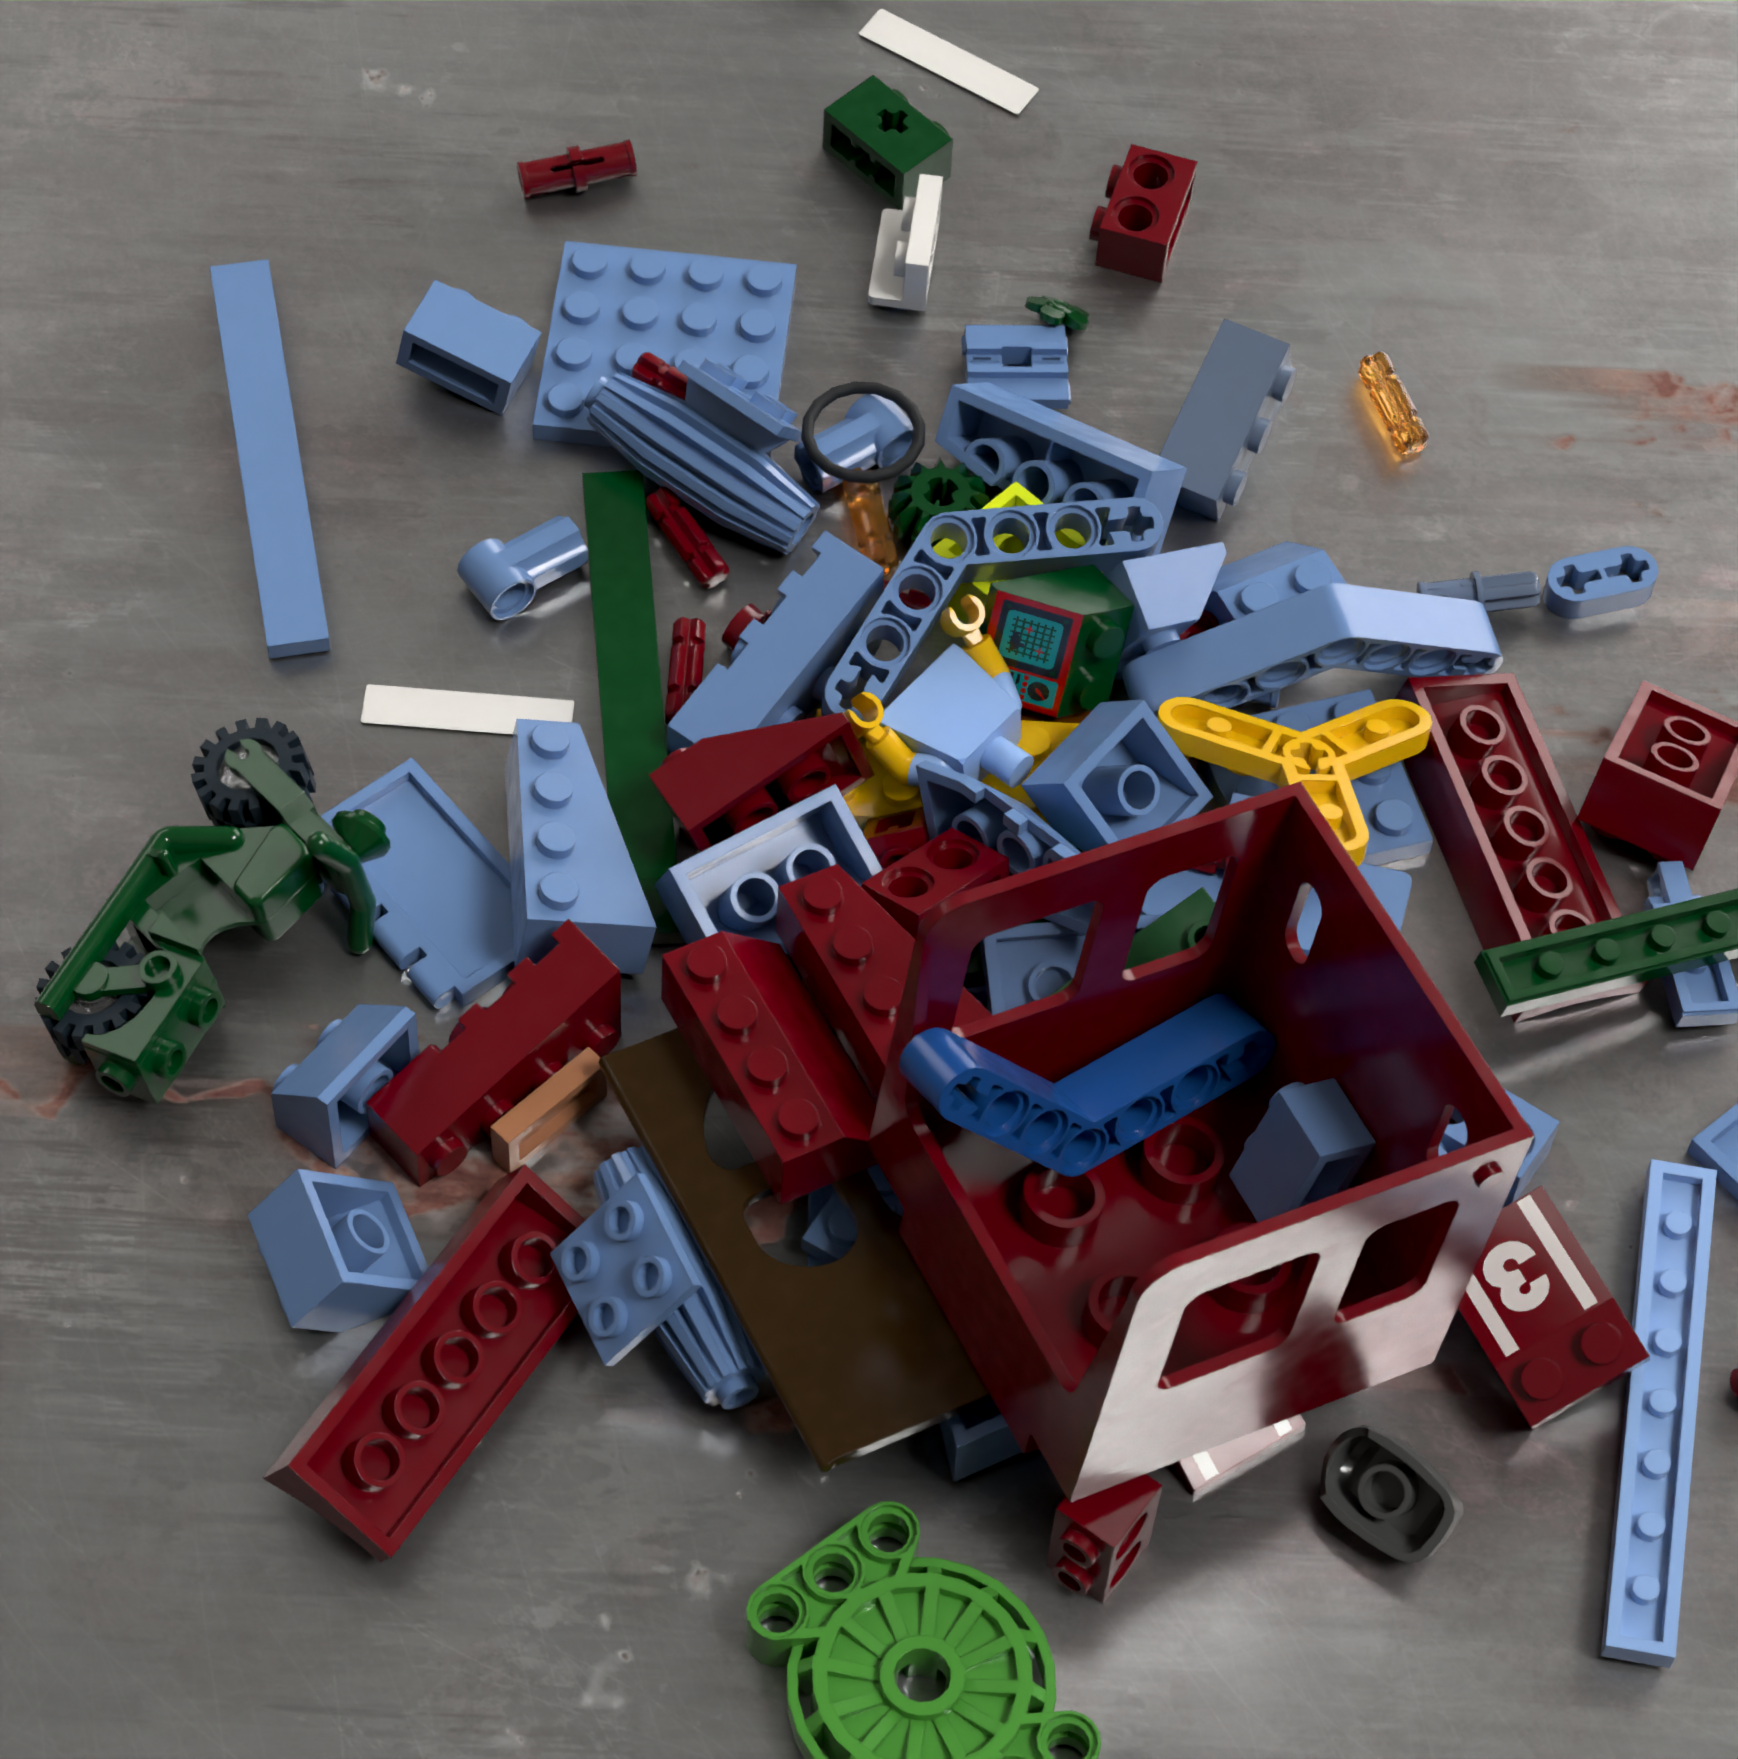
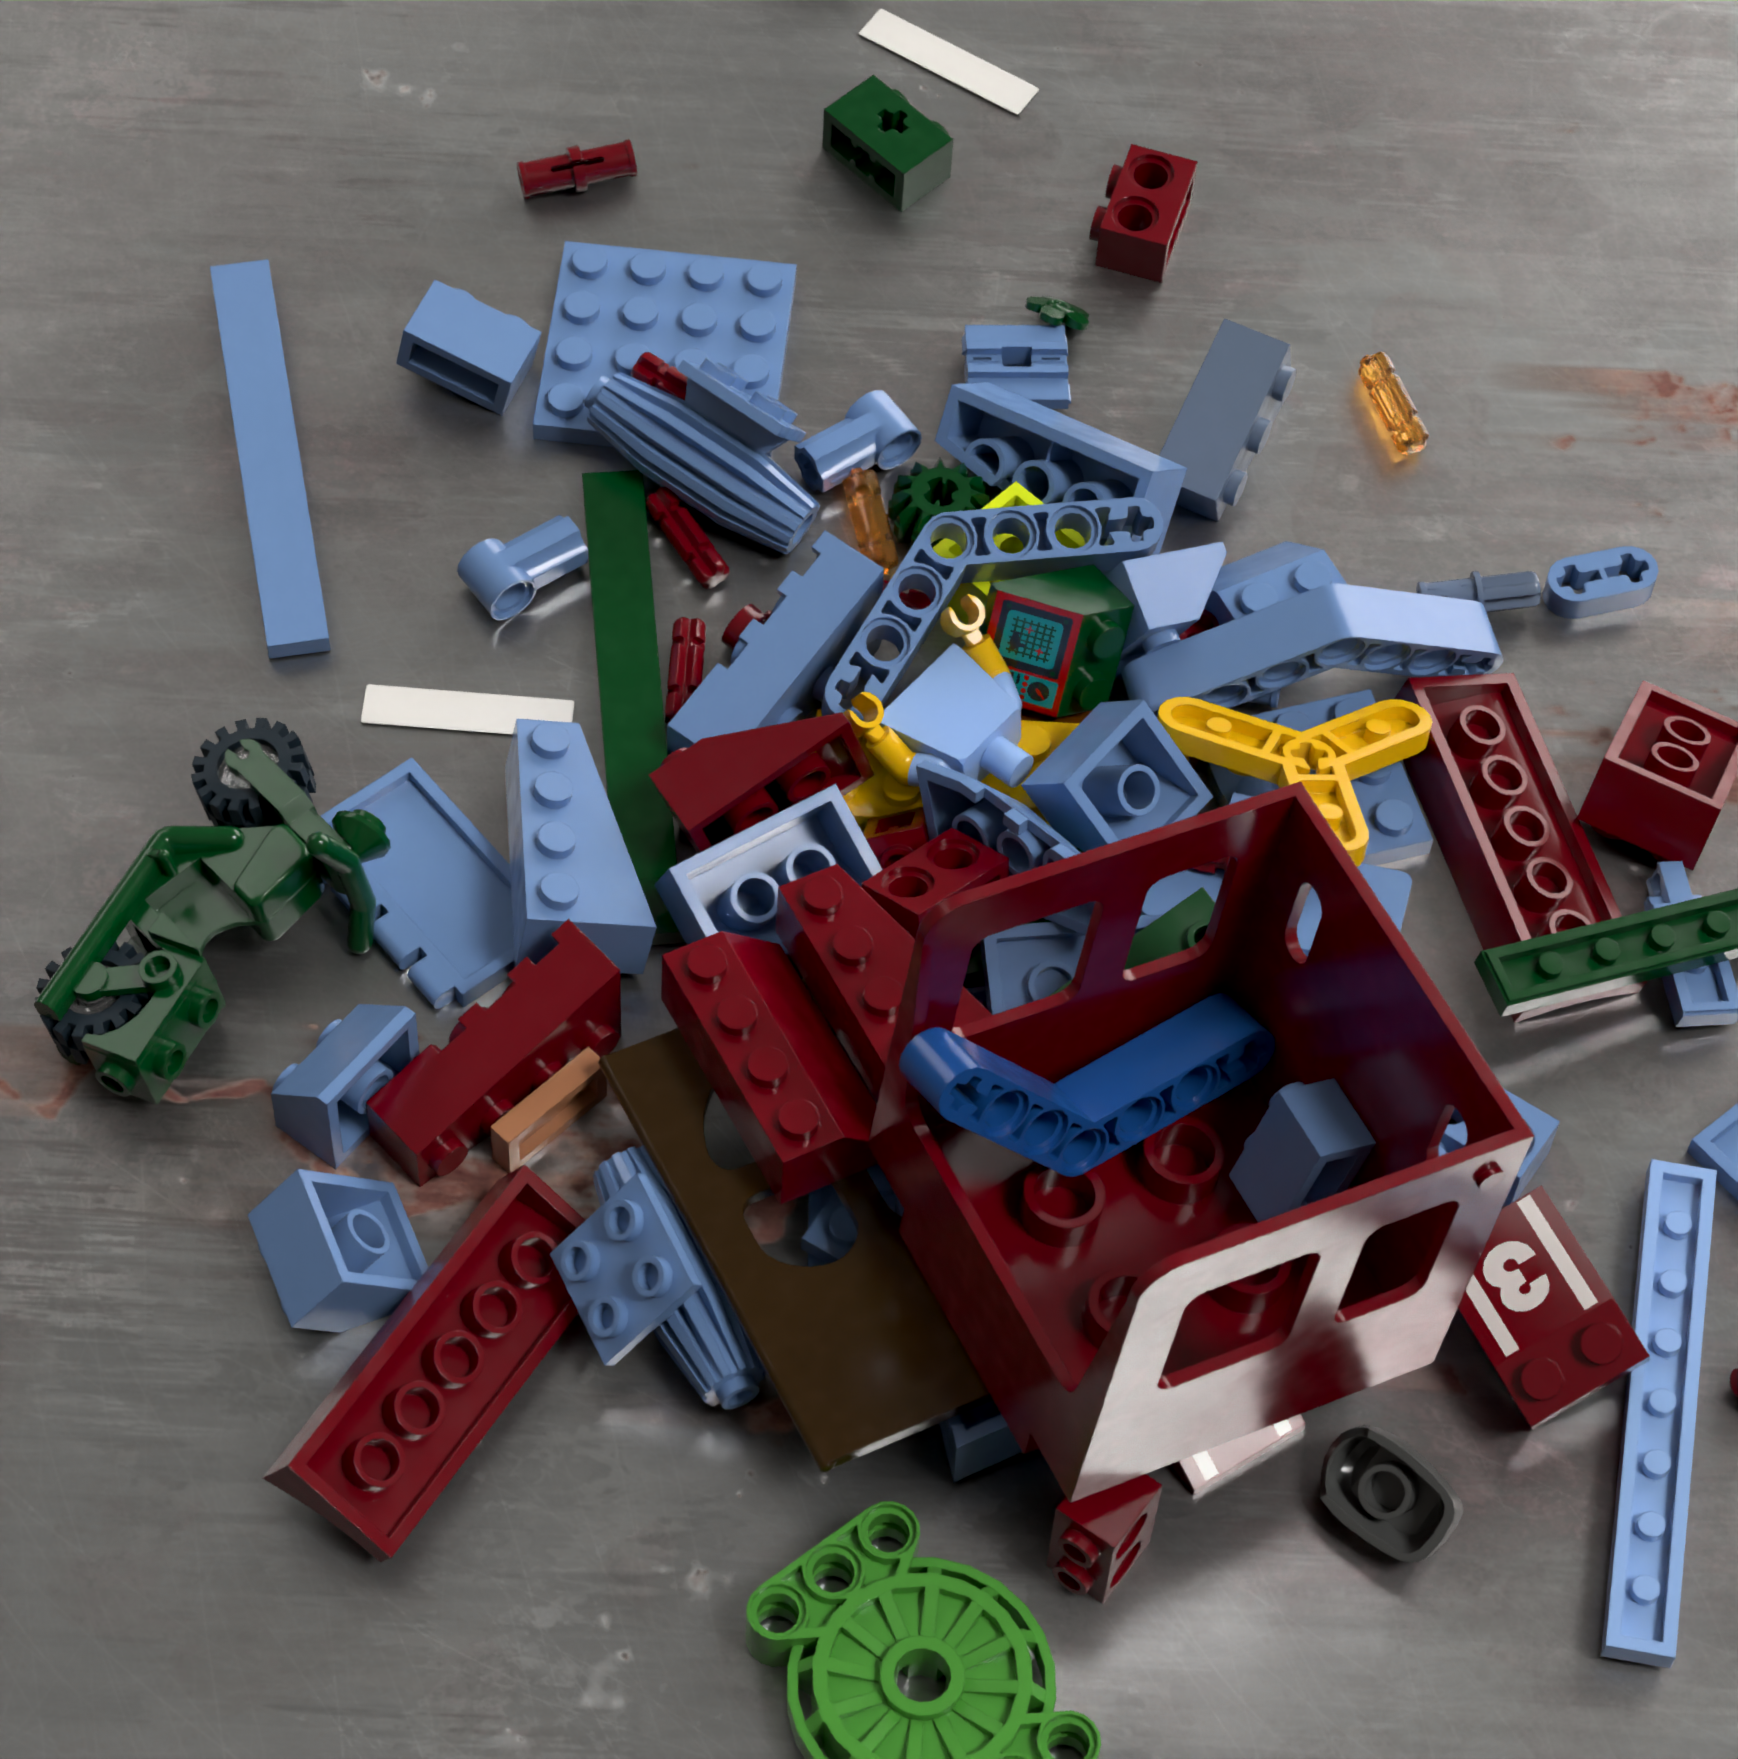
(858, 476): black piece -> none
(907, 249): white bracket -> none

